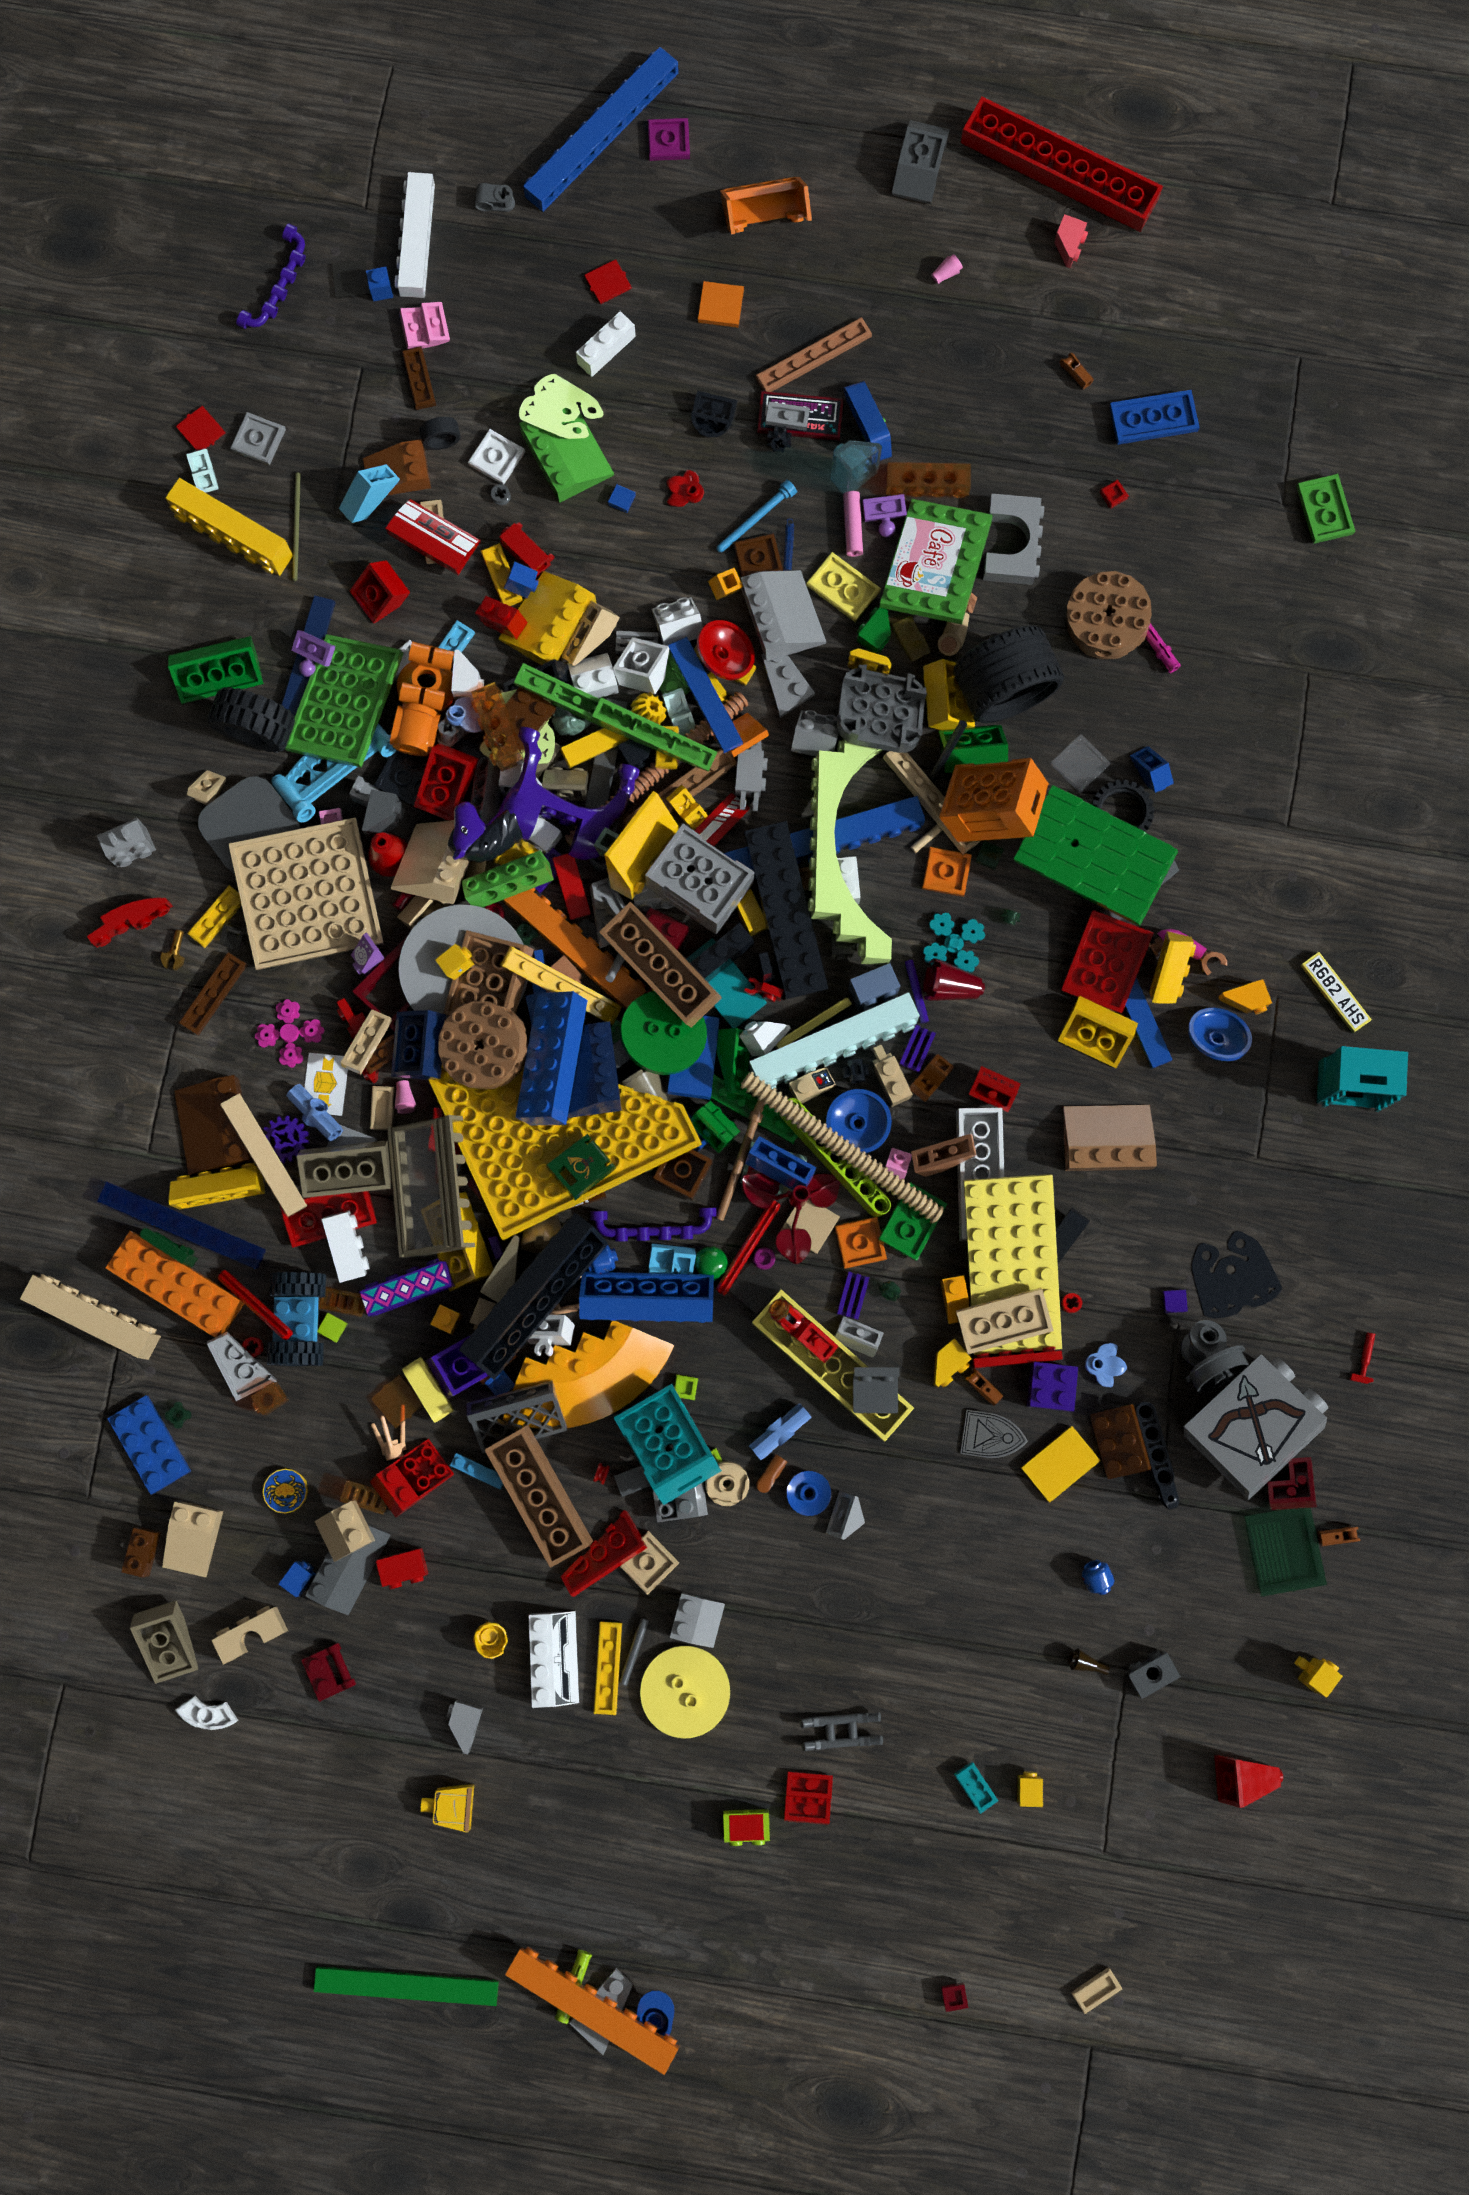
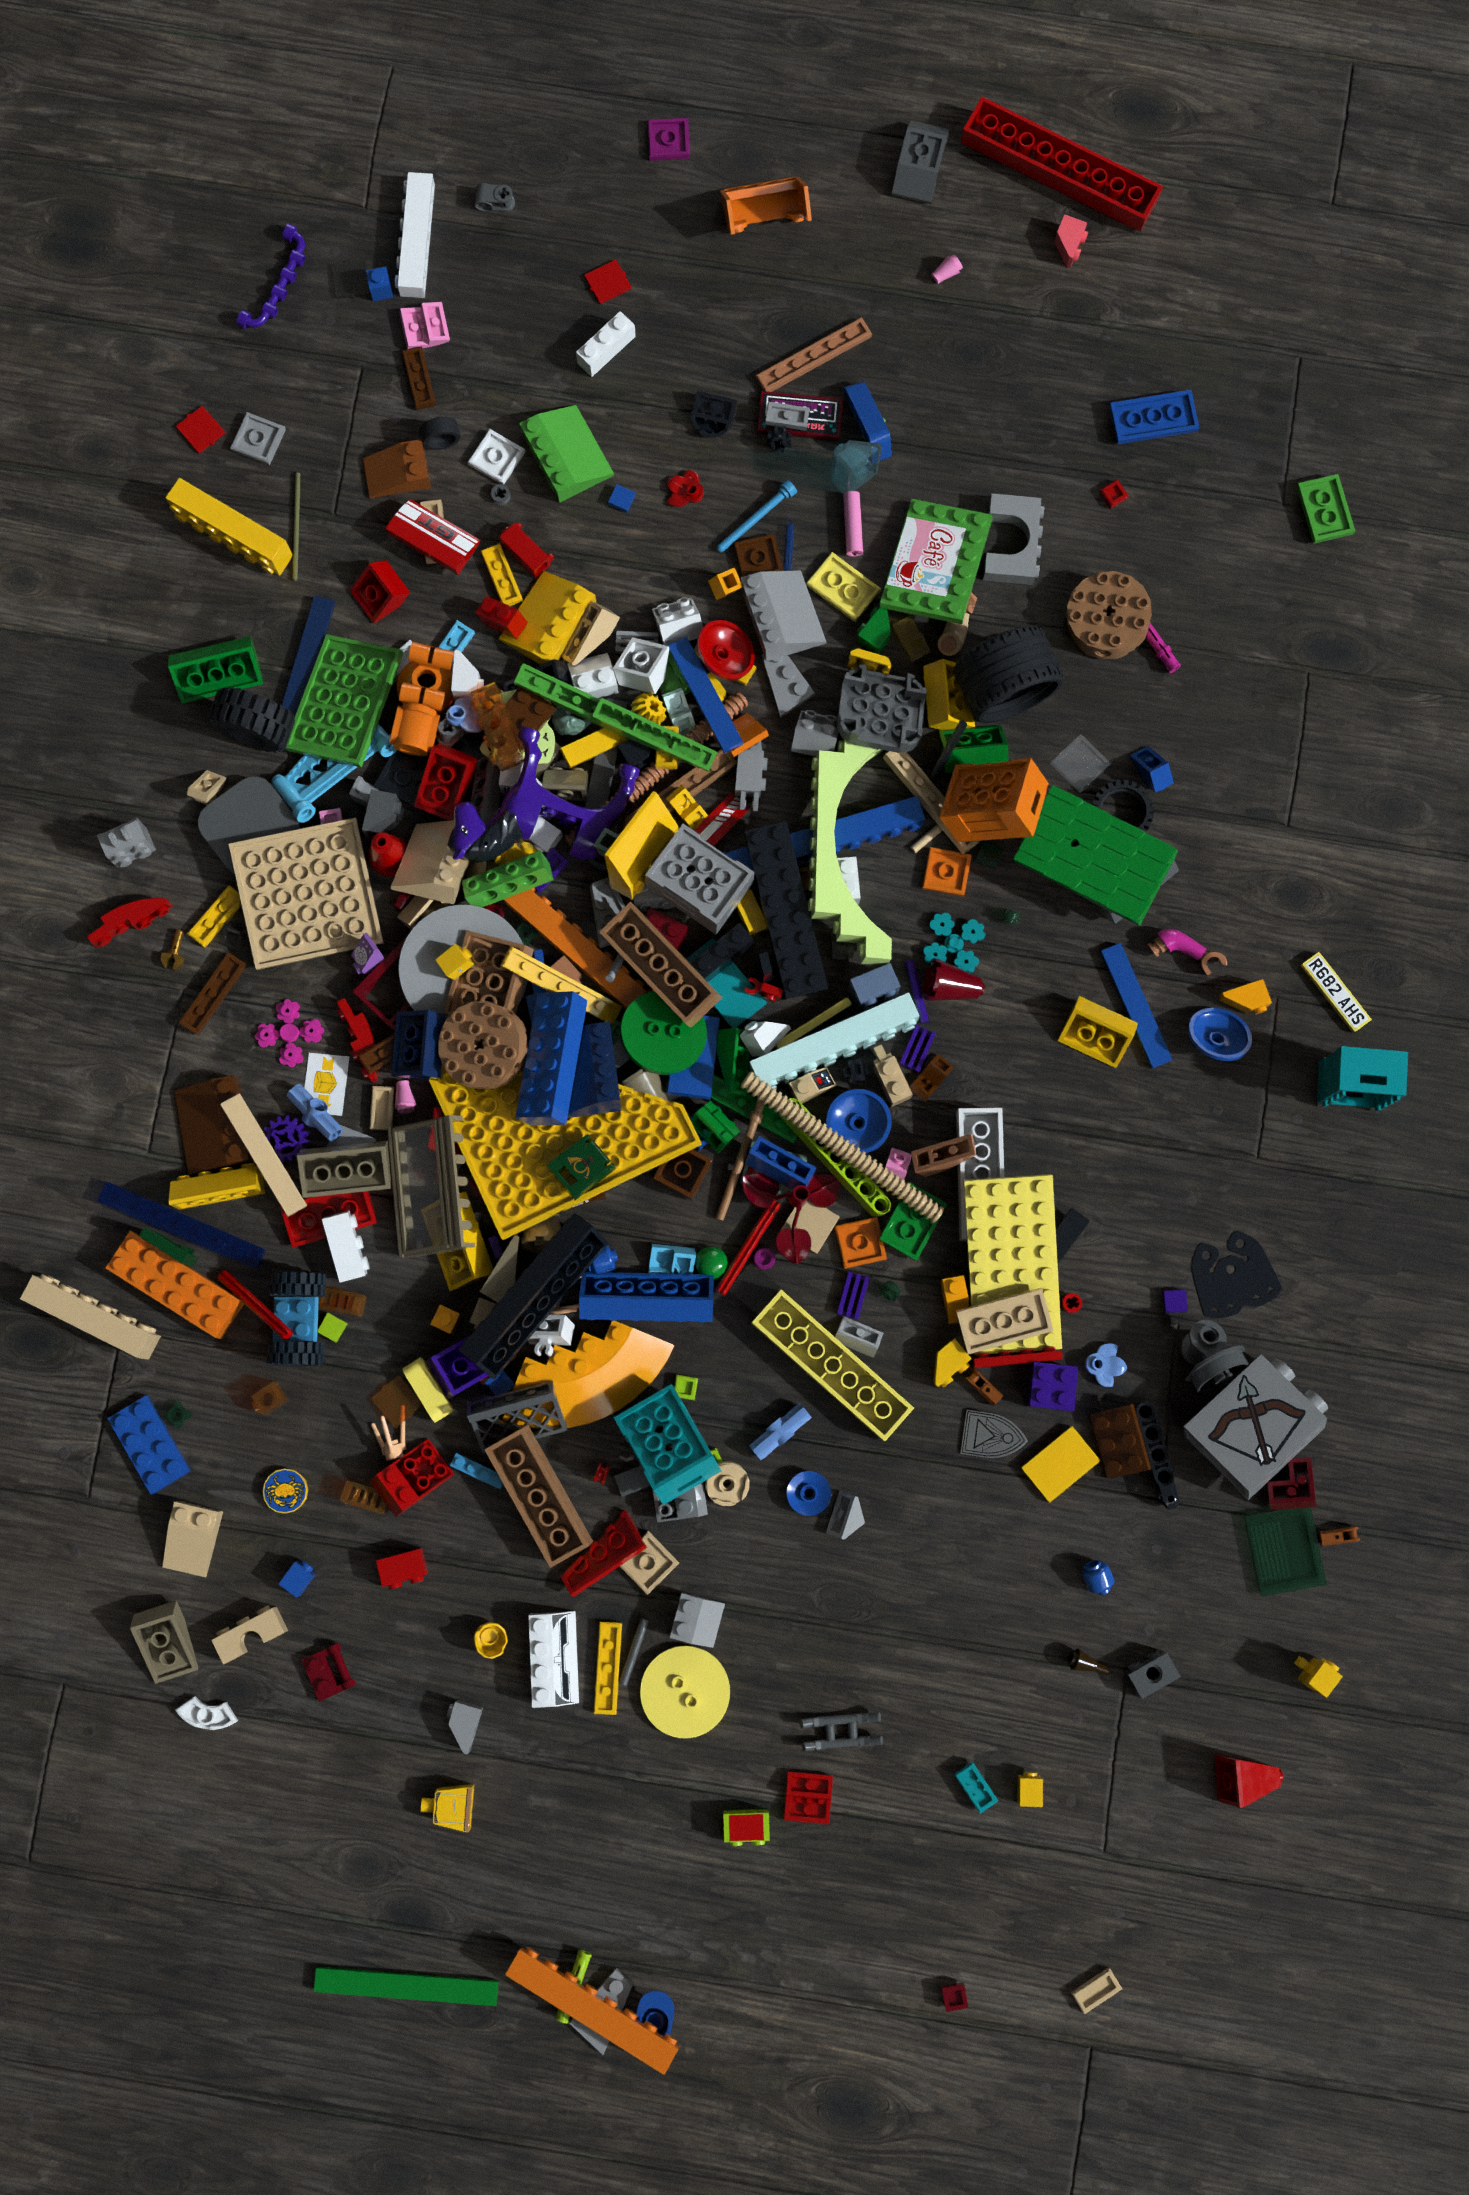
(141, 1552): reddish brown brick -> none
(202, 471): light aqua slope -> none
(238, 1366): light grey wing -> none
(258, 1351): red bush -> none
(314, 650): medium lavender plate -> none
(341, 1582): dark grey slope -> none
(344, 1530): tan slope -> none
(366, 1042): tan plate -> none
(367, 492): medium azure slope -> none
(407, 1288): brick -> none
(521, 580): blue brick -> none
(549, 405): yellowish green piece -> none
(571, 886): red tile -> none
(600, 129): blue brick -> none
(644, 1233): dark purple bar -> none
(721, 304): orange tile -> none
(771, 1473): dark orange bar -> none
(802, 1330): red plate -> none
(875, 1389): dark grey bracket -> none
(884, 509): medium lavender plate -> none
(937, 472): clear orange brick -> none
(994, 1089): red brick -> none
(1078, 373): dark orange bar -> none
(1107, 961): red plate -> none
(1109, 1138): medium nougat slope -> none
(1171, 968): yellow slope -> none
(1365, 1360): red piece -> none

